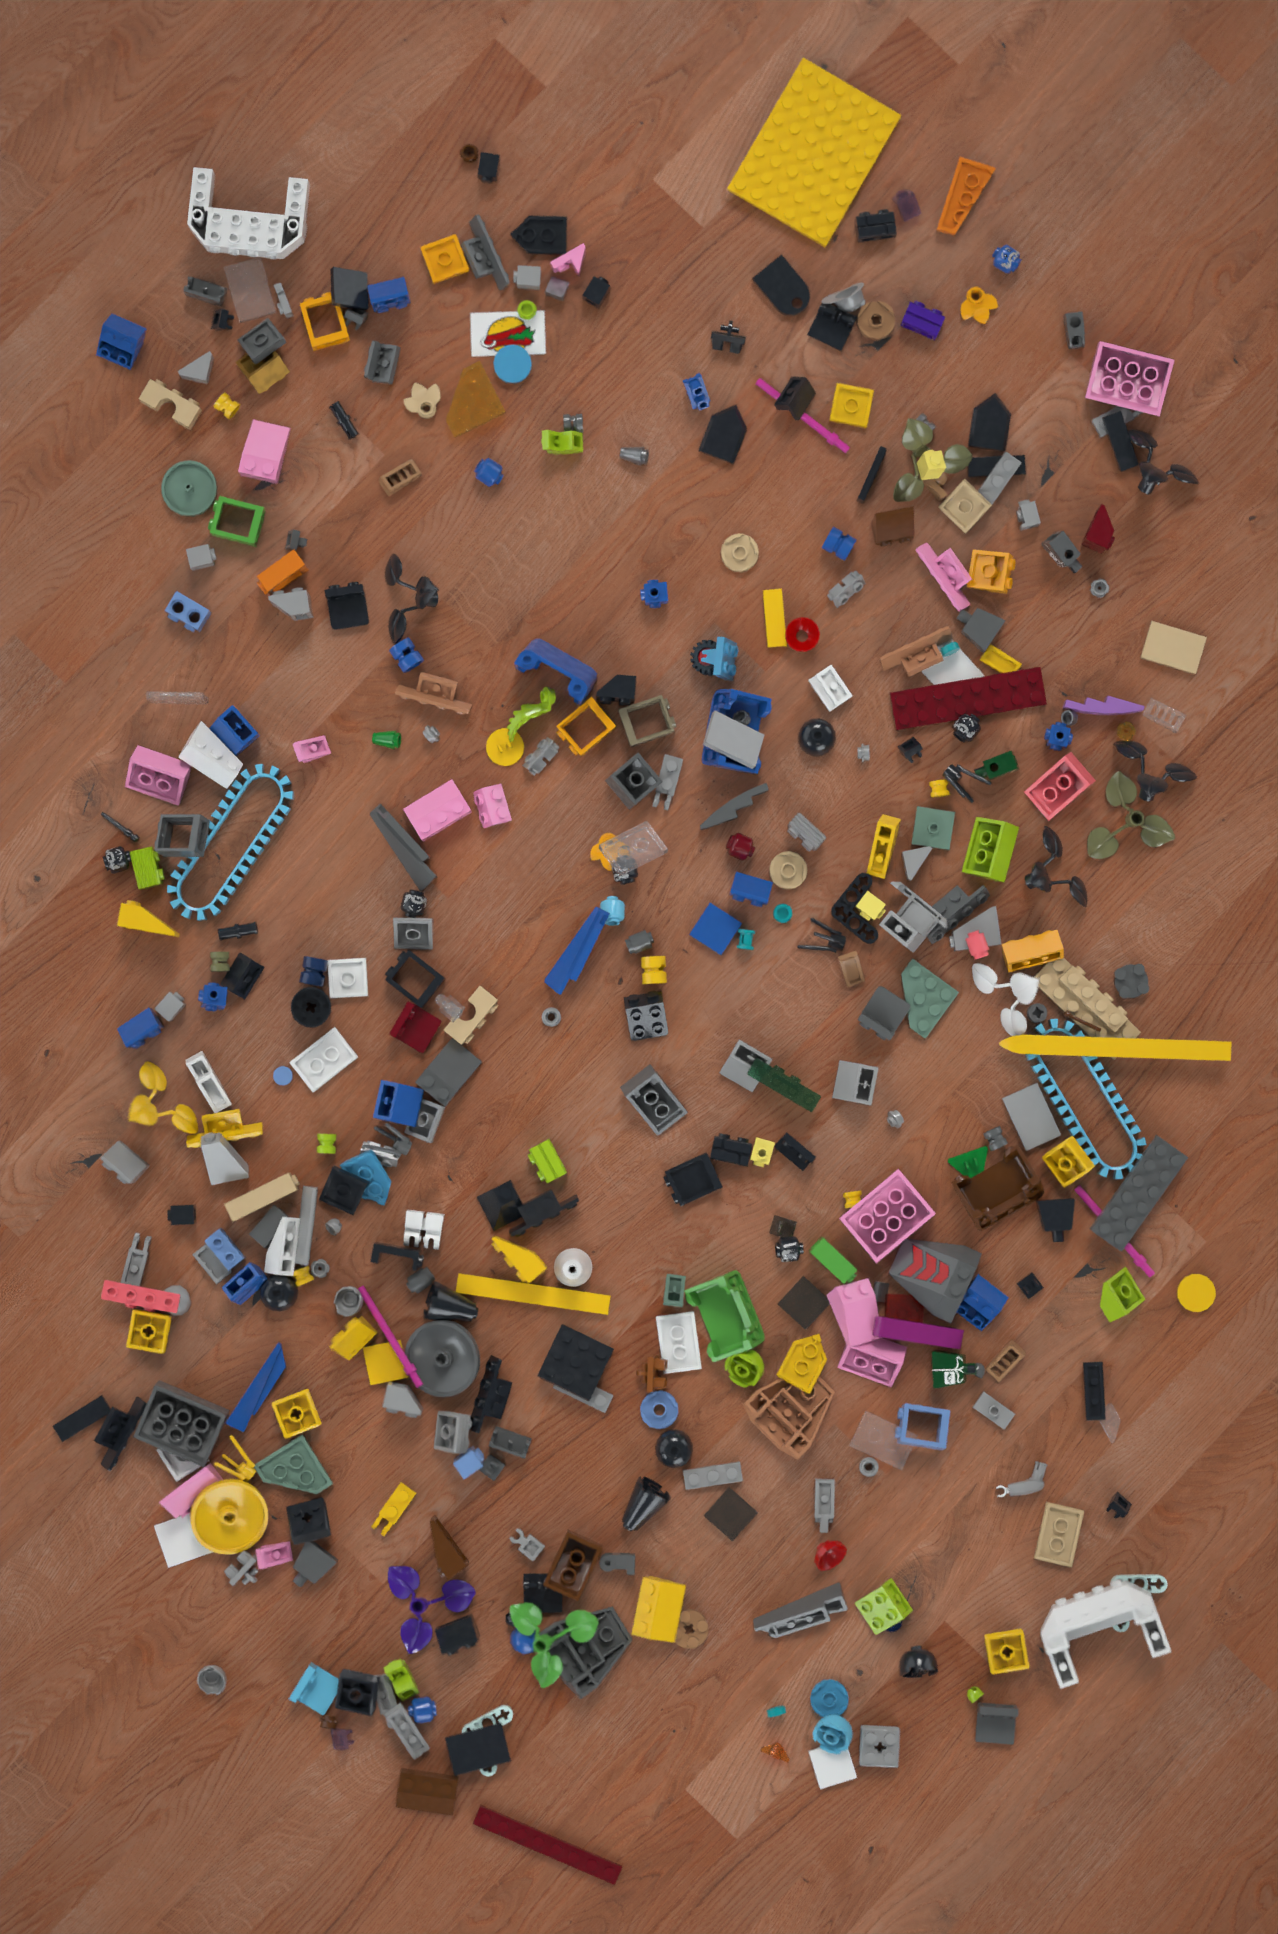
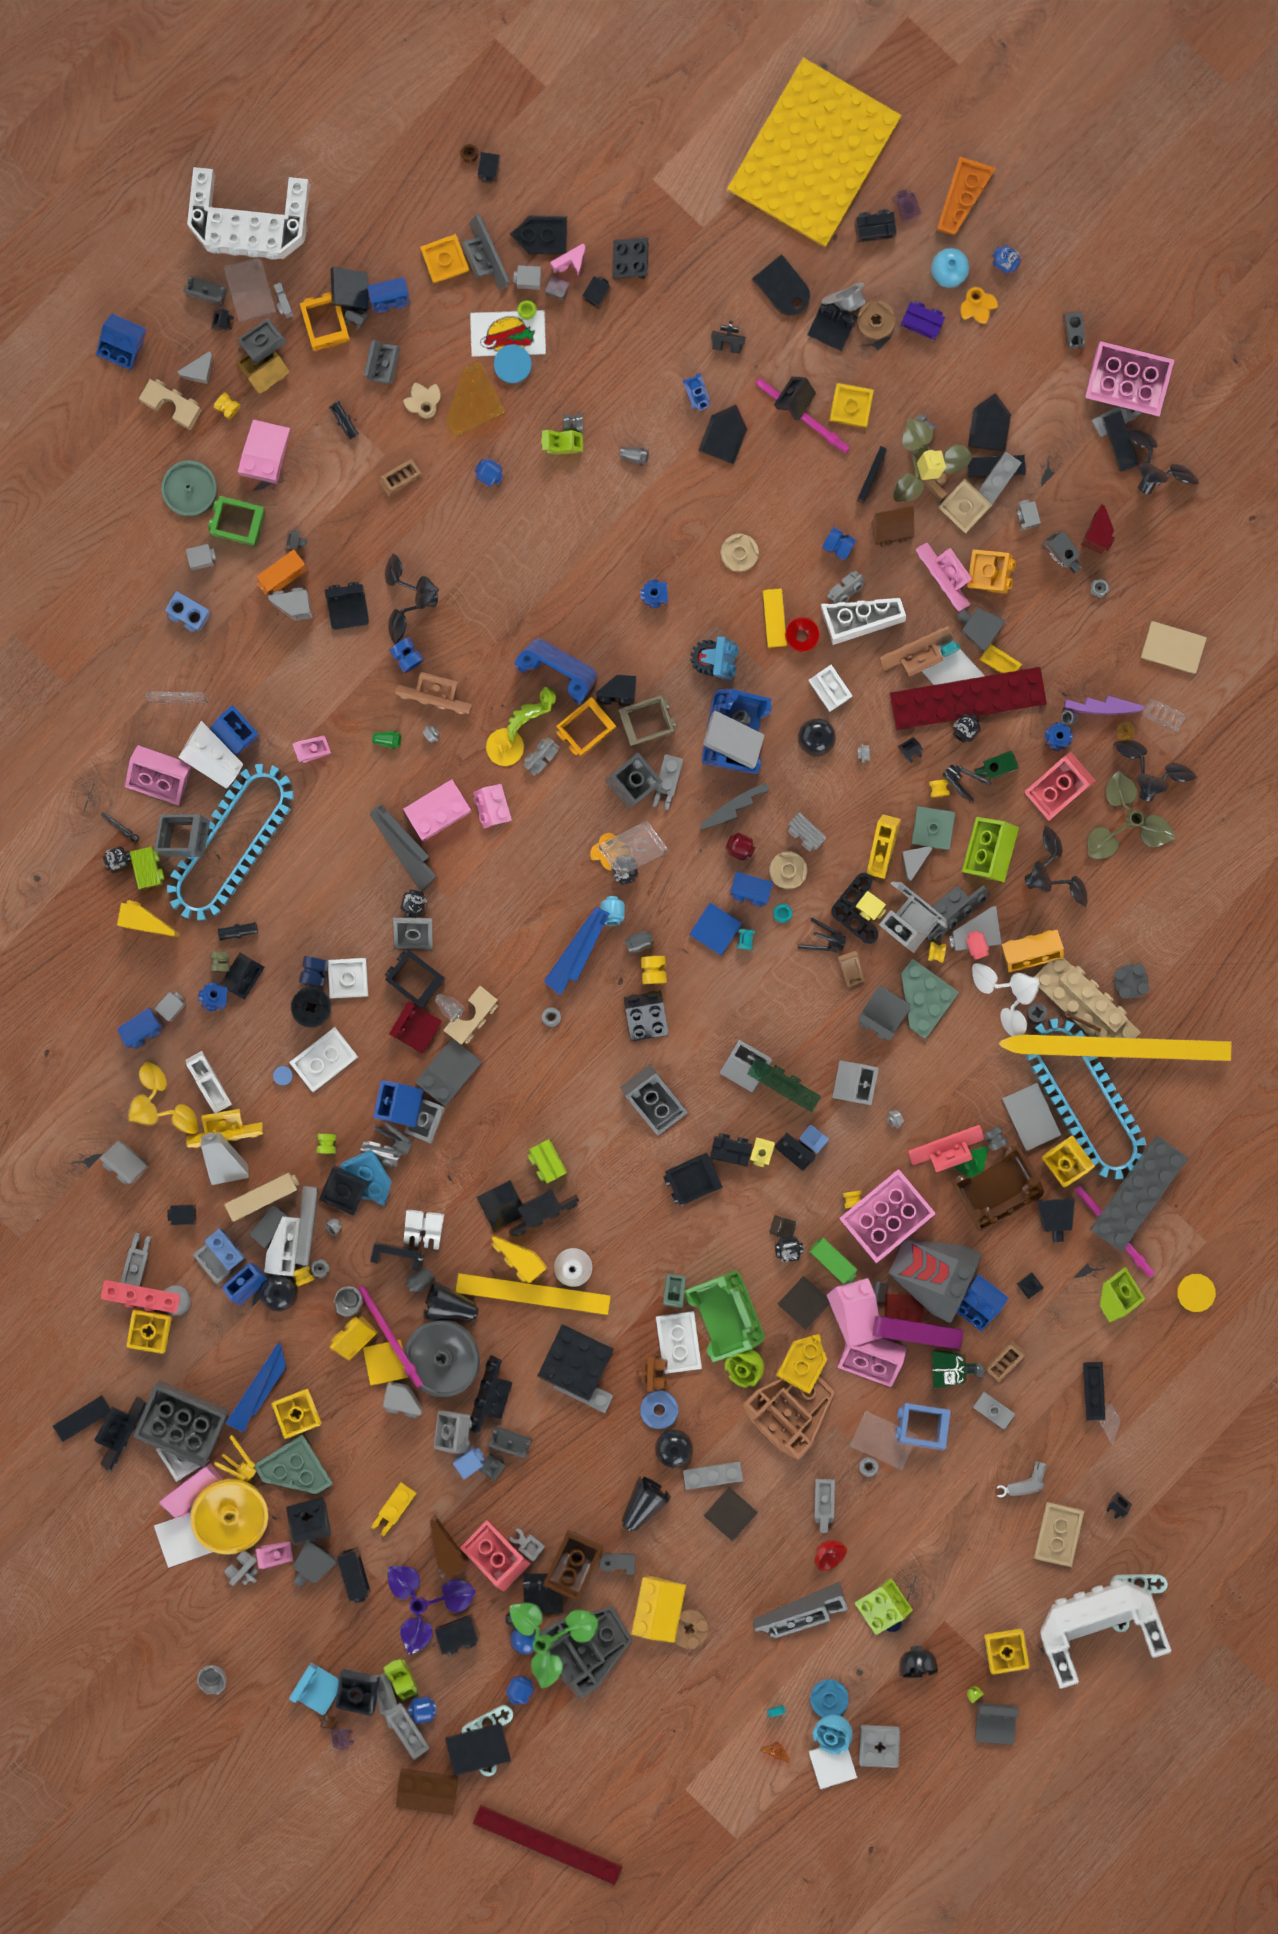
(353, 1575): none -> black window
(495, 1556): none -> coral slope
(519, 1690): none -> blue head
(630, 258): none -> black hinge
(813, 1139): none -> medium blue panel
(861, 617): none -> white wedge
(936, 952): none -> yellow wheel
(948, 1150): none -> coral bracket
(950, 267): none -> medium azure cylinder

